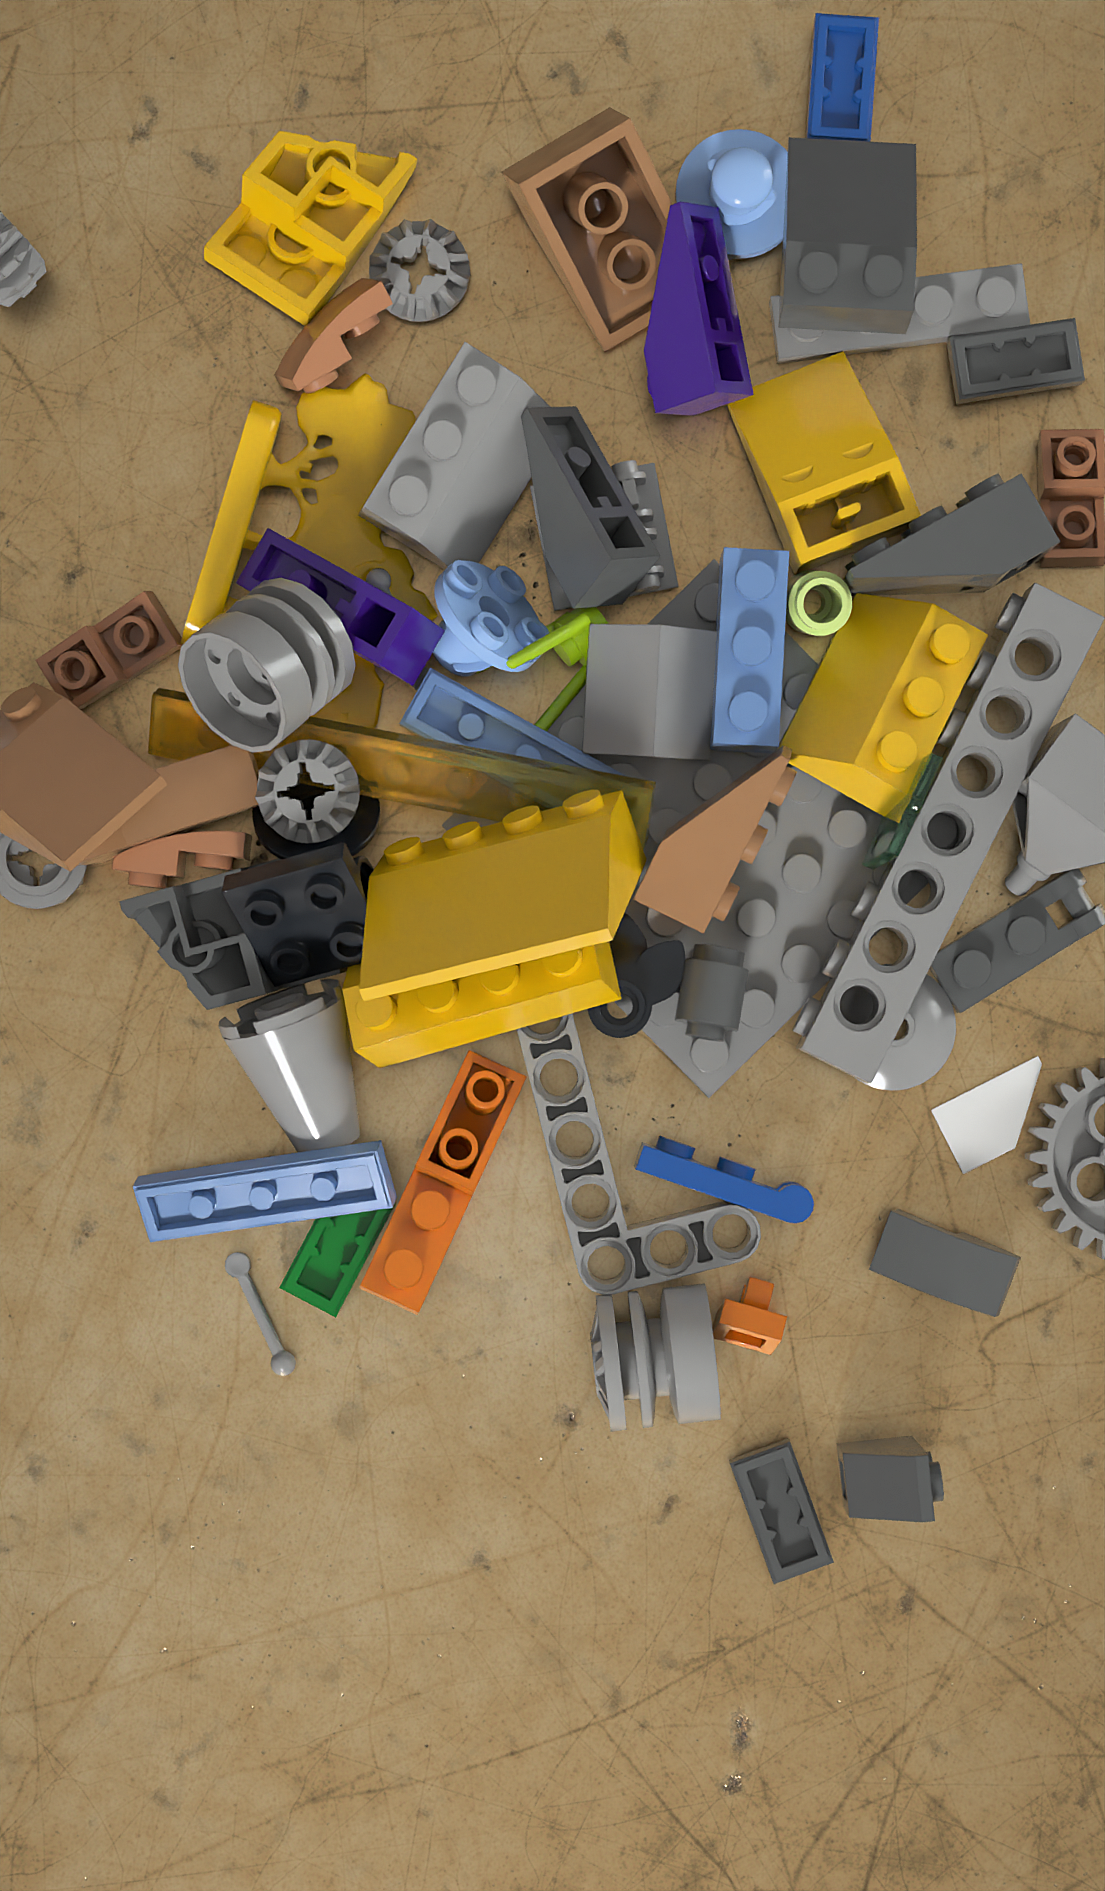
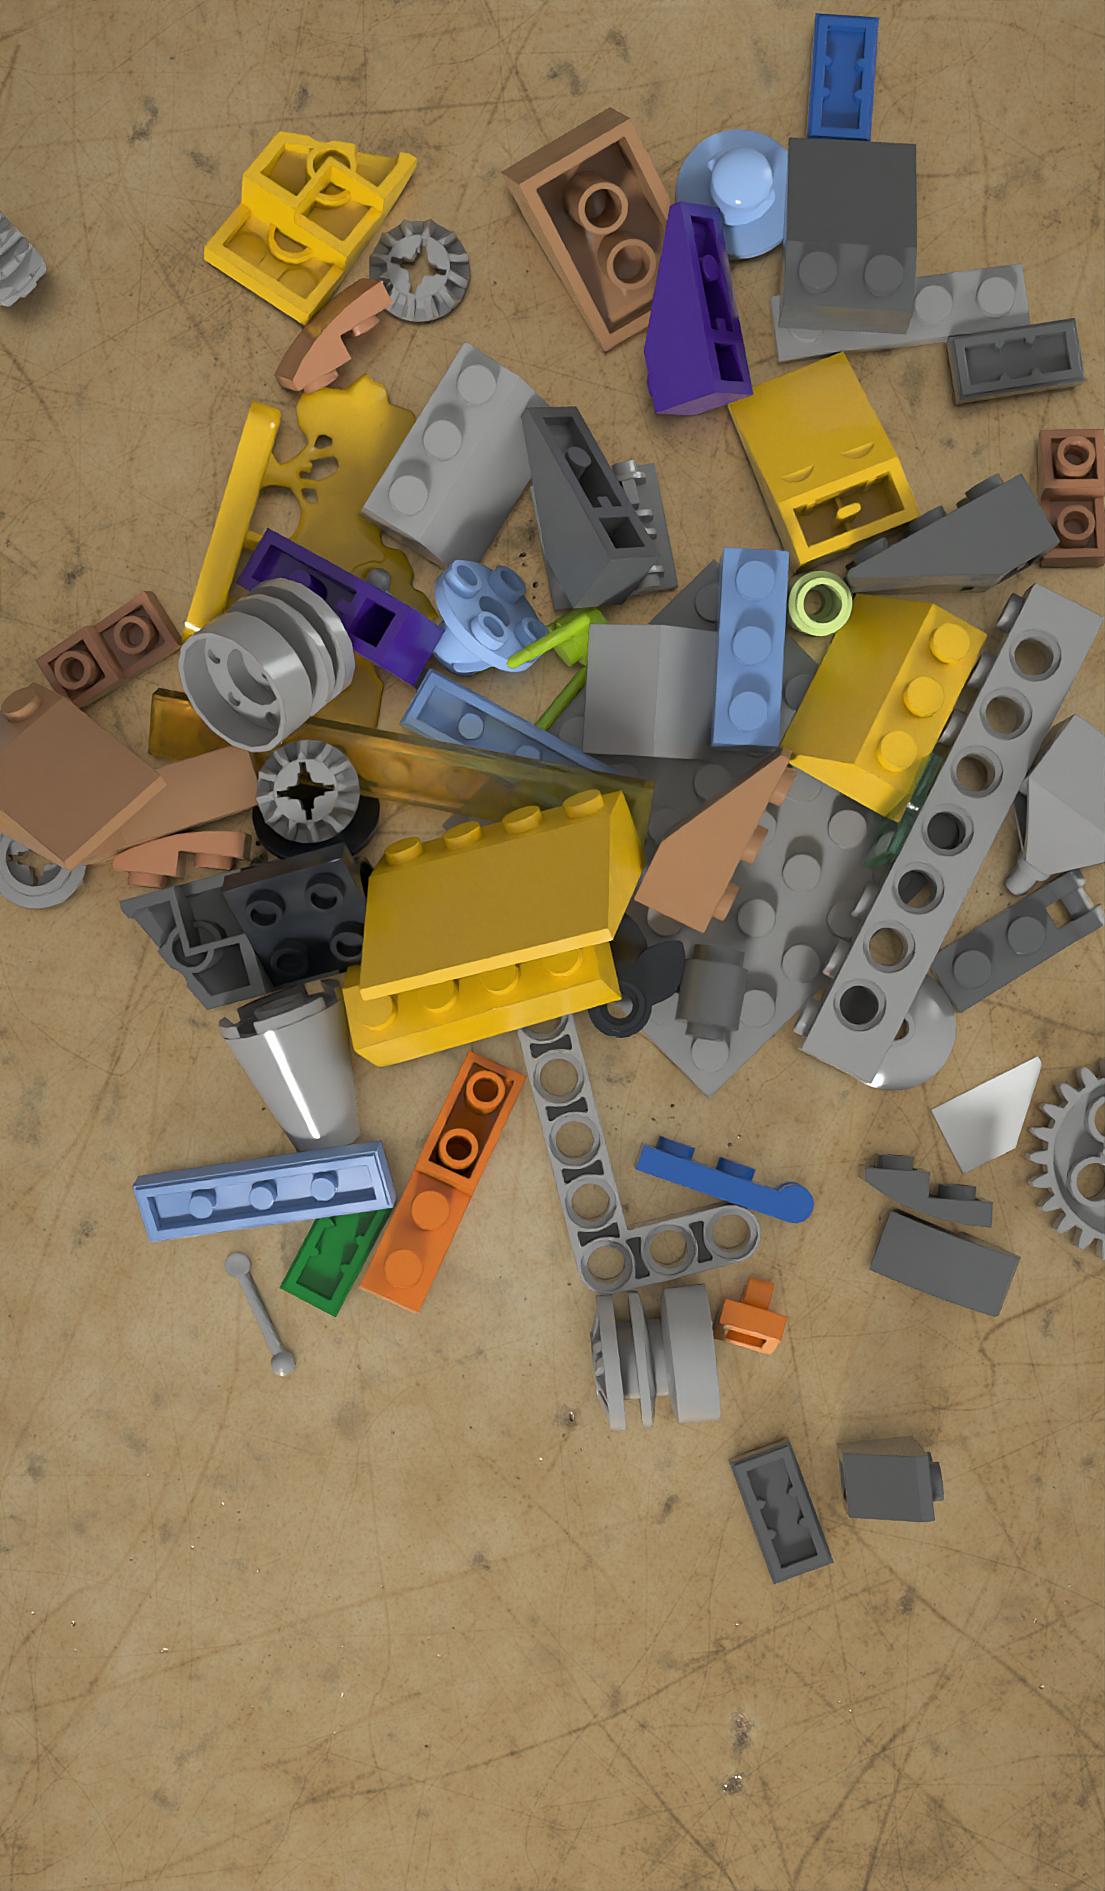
(909, 1186): none -> dark grey slope

